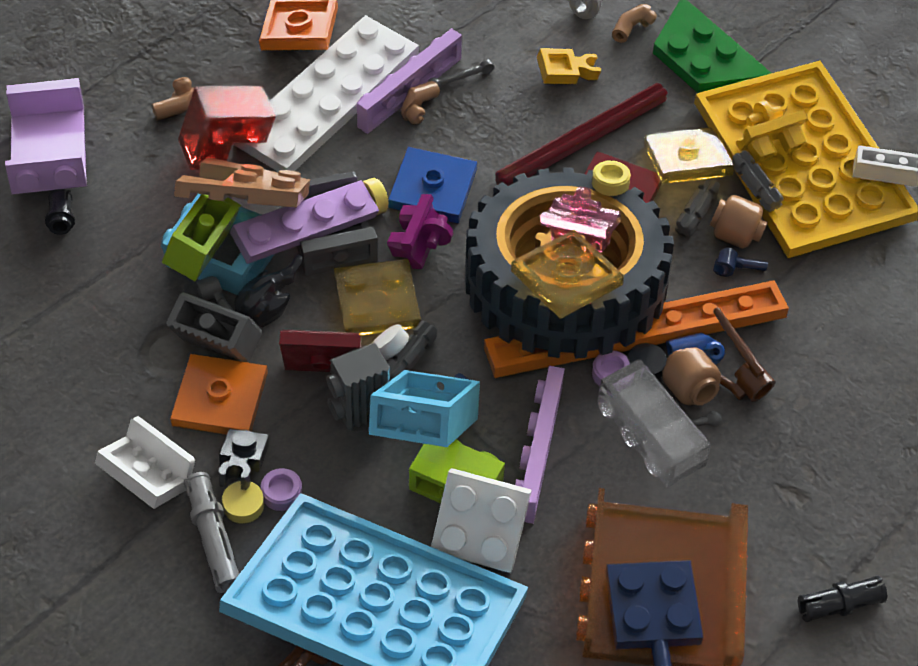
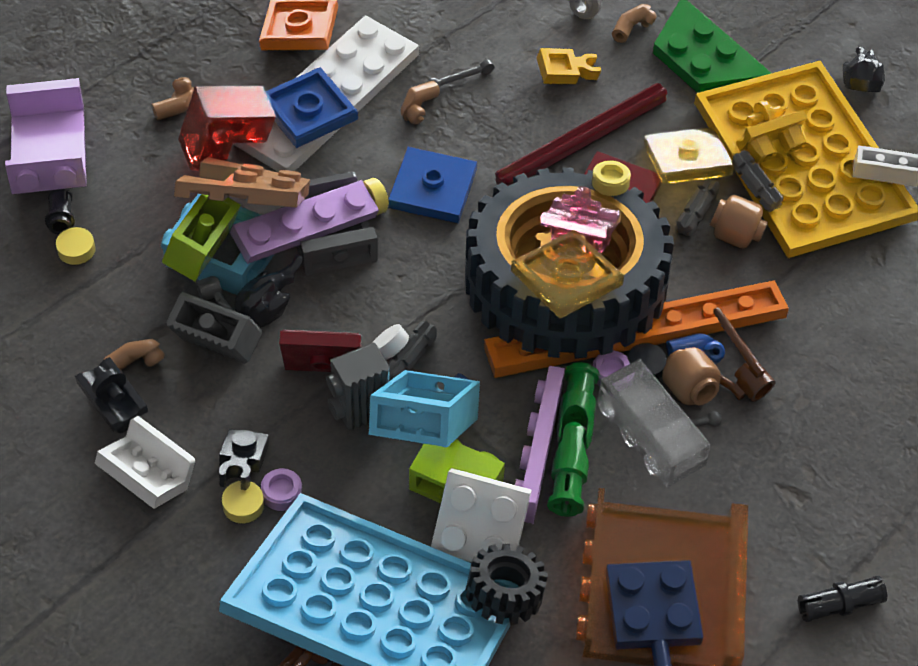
(75, 246): none -> light yellow tile
(112, 395): none -> black hips
(131, 351): none -> medium nougat arm
(207, 517): light grey pin -> none
(219, 395): orange plate -> none
(310, 107): none -> blue plate
(377, 297): clear yellow plate -> none
(389, 96): lavender plate -> none
(423, 232): magenta hips -> none
(500, 600): none -> black tyre
(570, 461): none -> green piece
(729, 259): dark blue hand -> none
(864, 72): none -> black piece

